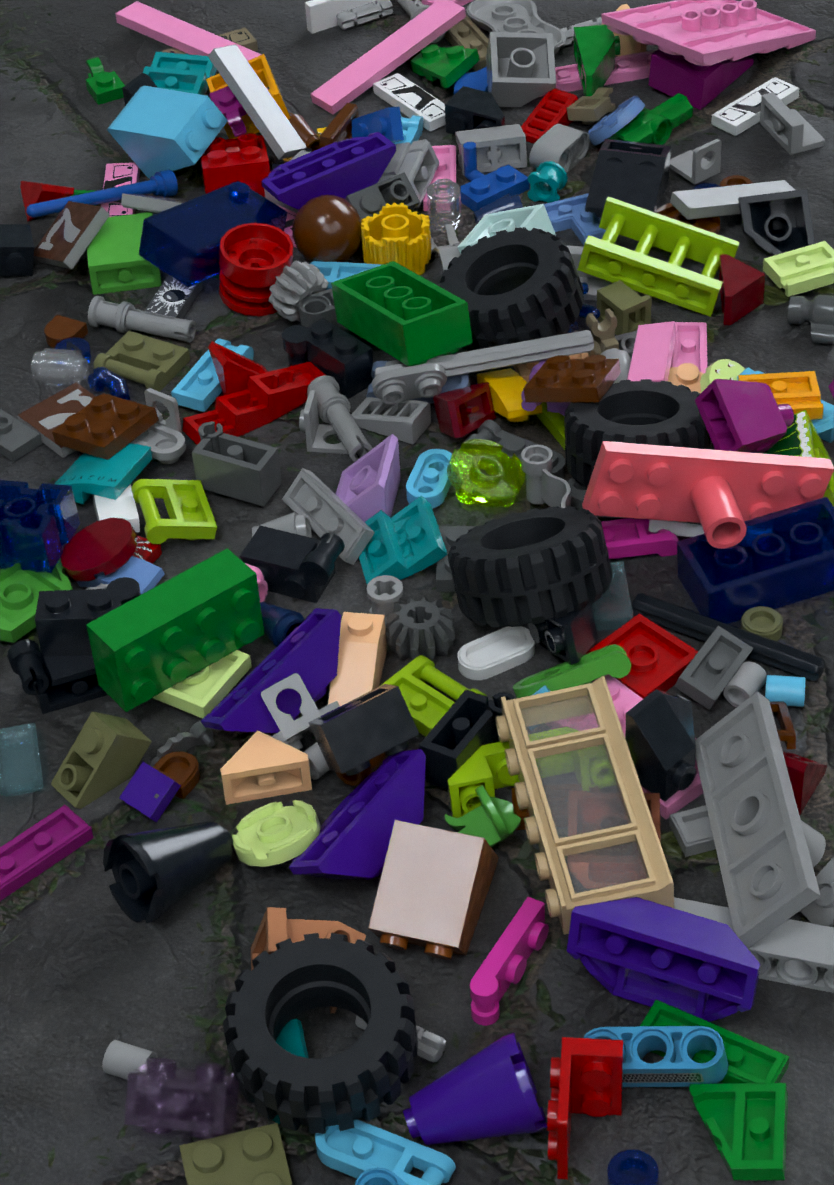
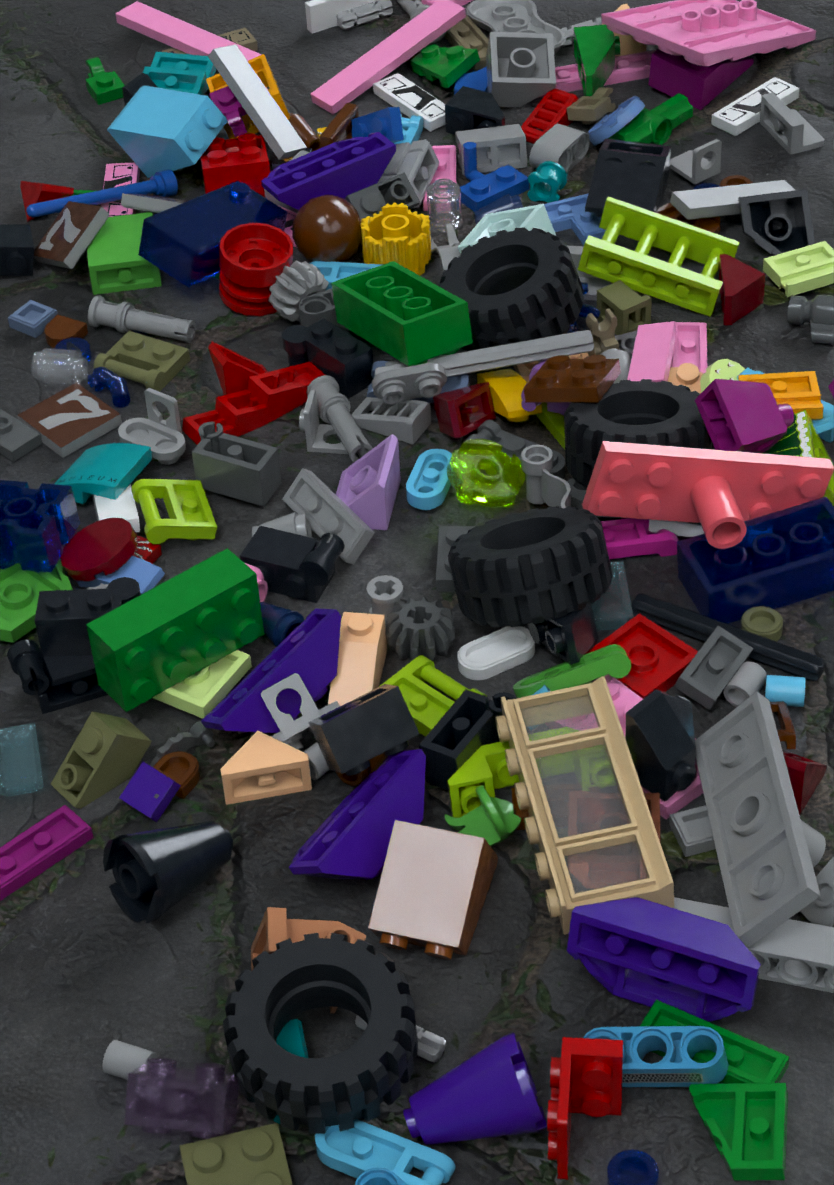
(31, 318): none -> sand blue tile
(105, 426): reddish brown plate -> none
(173, 298): tile -> none
(201, 383): medium azure plate -> none
(275, 833): yellowish green tile -> none
(402, 542): teal slope -> none
(507, 960): dark pink plate -> none

